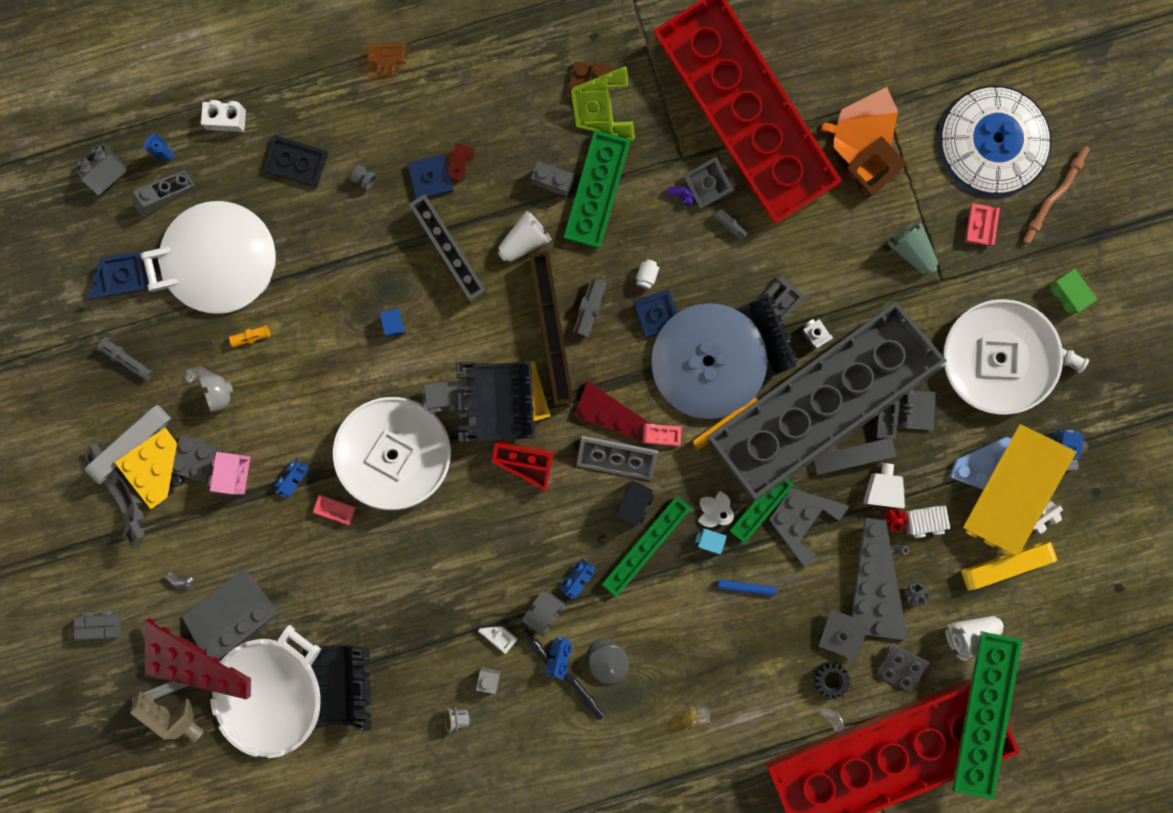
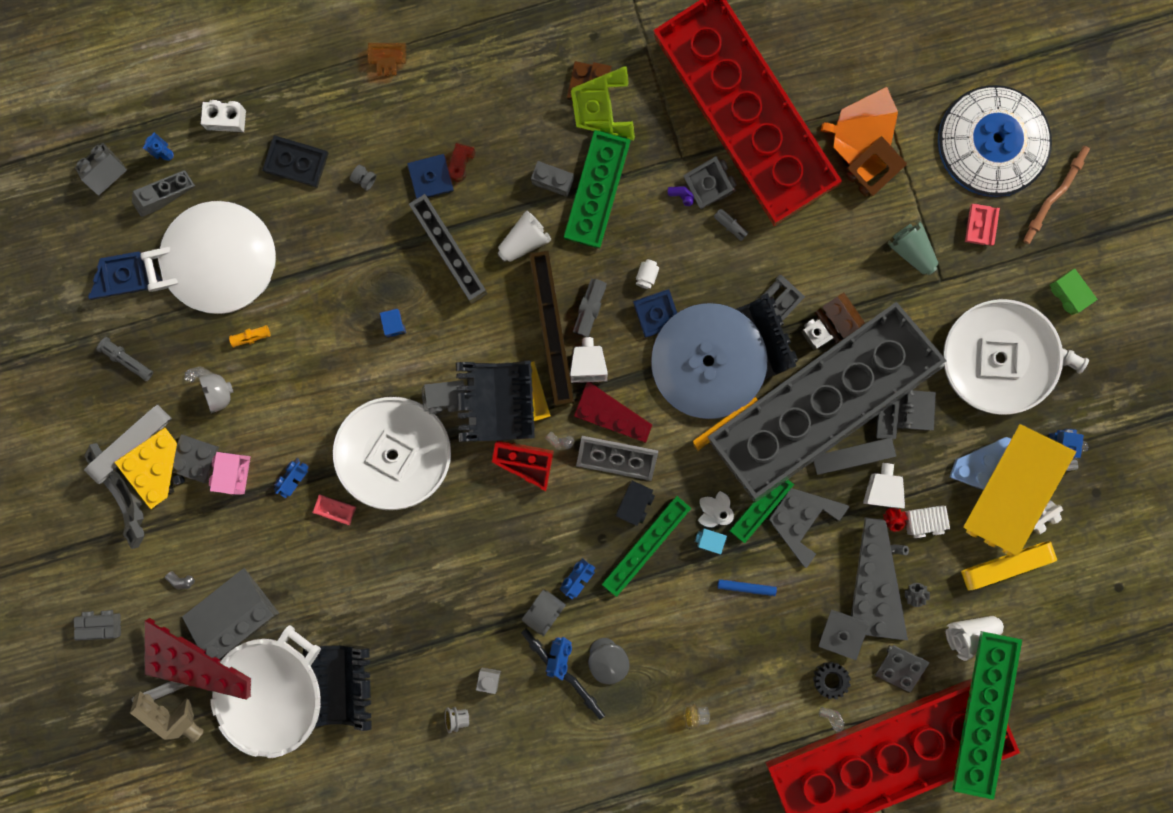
(500, 637): white tile -> none
(560, 443): none -> clear arm
(588, 363): none -> white torso
(661, 435): coral plate -> none
(842, 315): none -> reddish brown brick

